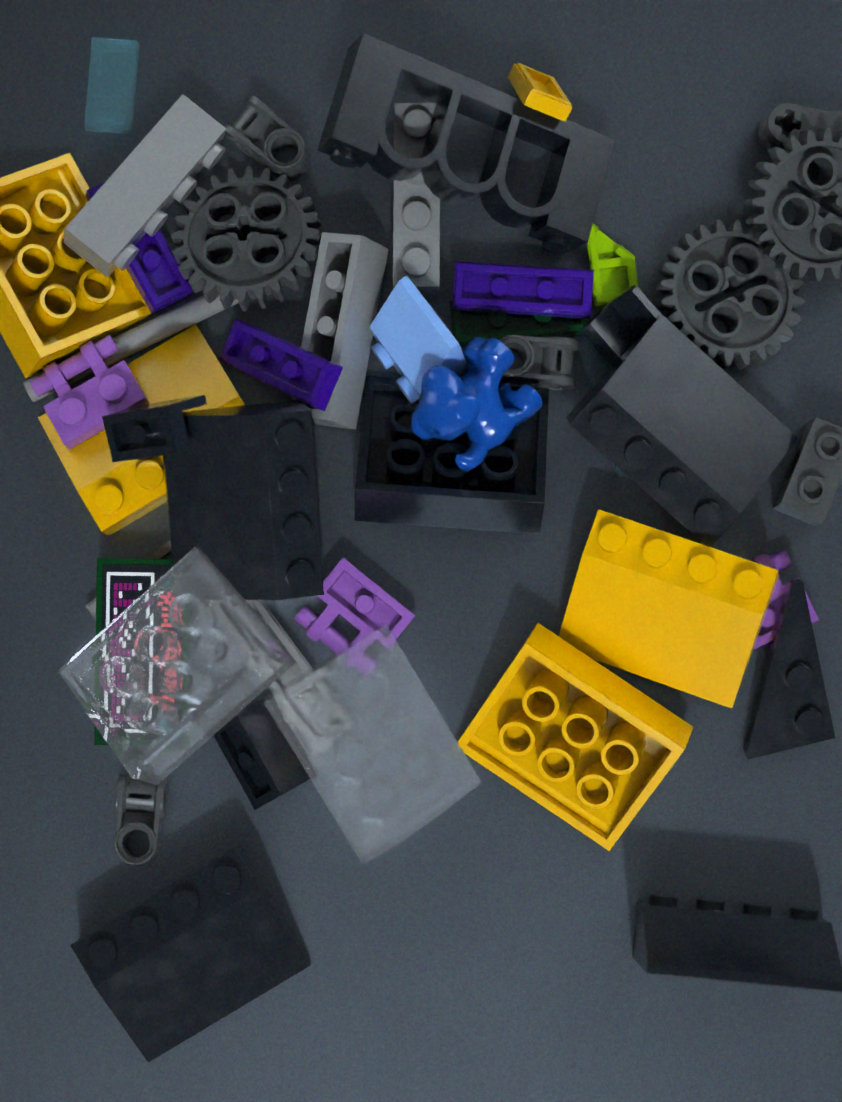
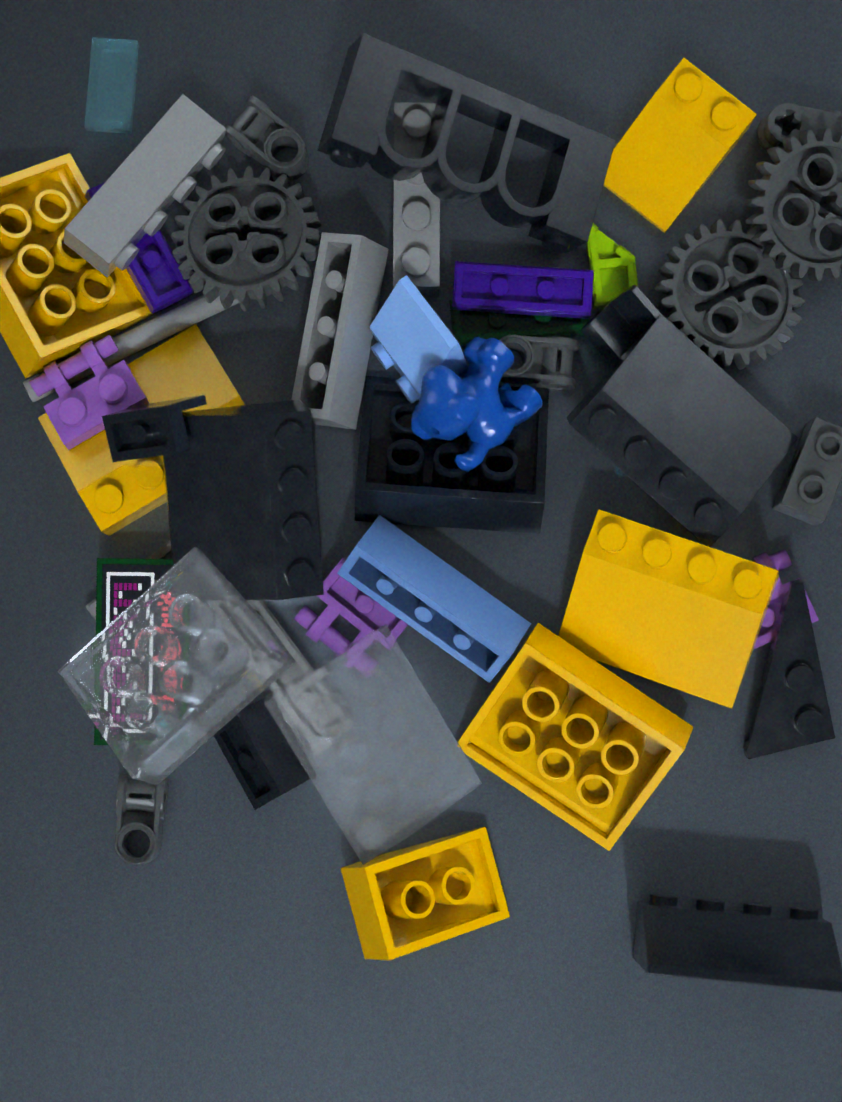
(191, 954): black slope -> none
(280, 364): dark purple tile -> none
(425, 894): none -> yellow slope
(434, 598): none -> medium blue brick
(540, 91): yellow tile -> none
(676, 144): none -> yellow slope

